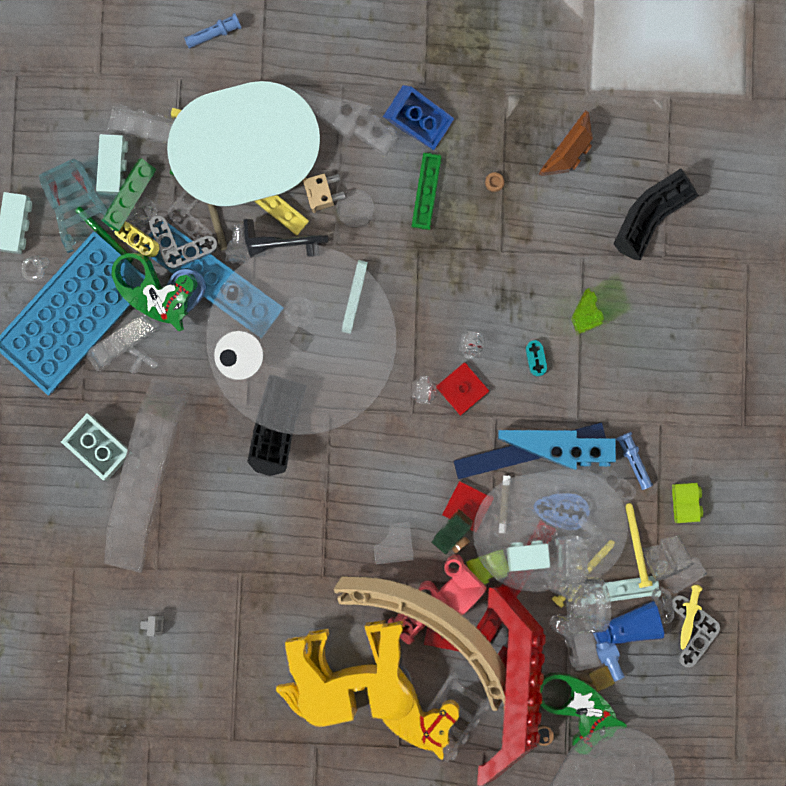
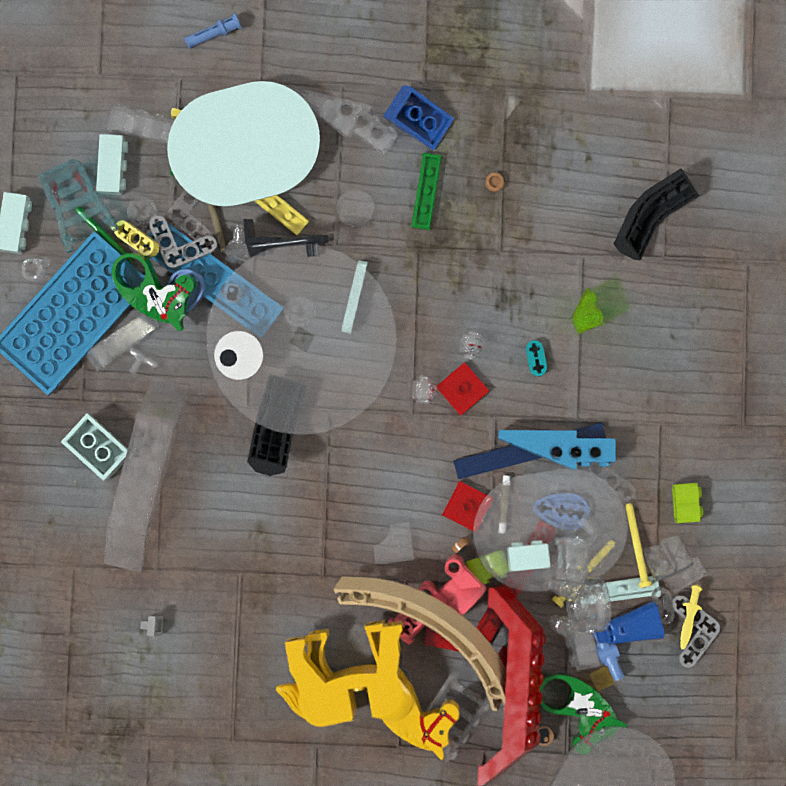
(128, 194): green plate -> none
(319, 192): tan piece -> none
(452, 531): clear green brick -> none
(571, 148): dark orange wedge -> none
(631, 452): medium blue pin -> none

